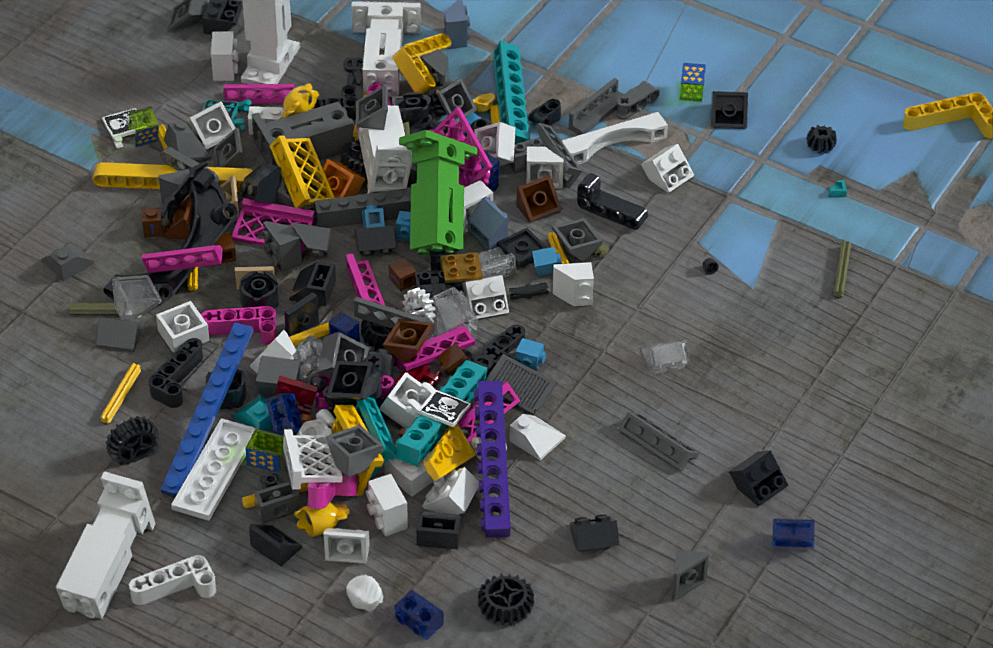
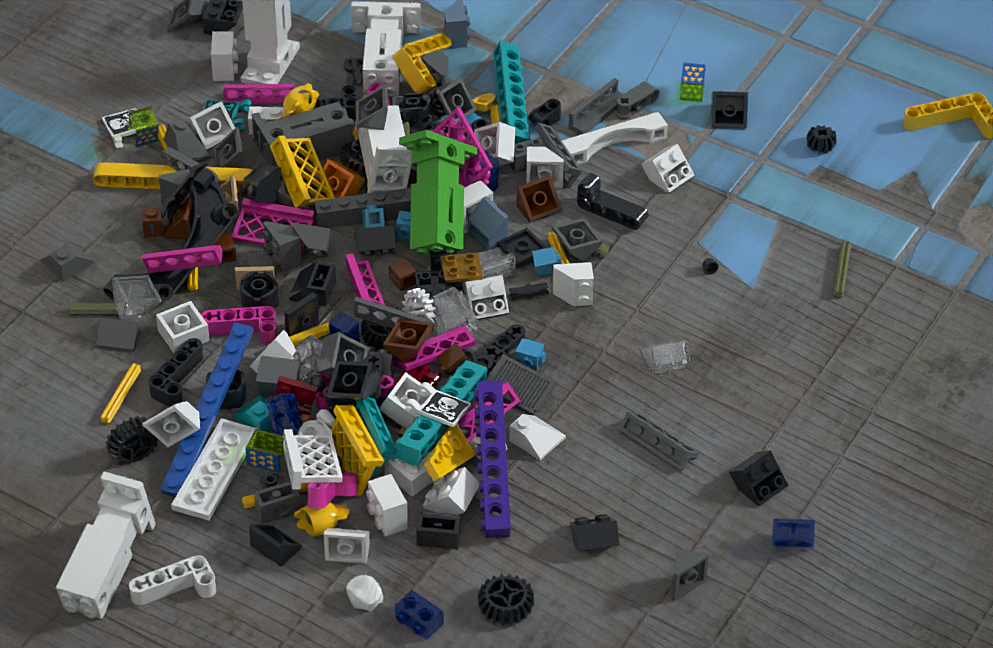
(174, 423): none -> white slope
(353, 449): dark grey slope -> none
(838, 189): teal tile -> none

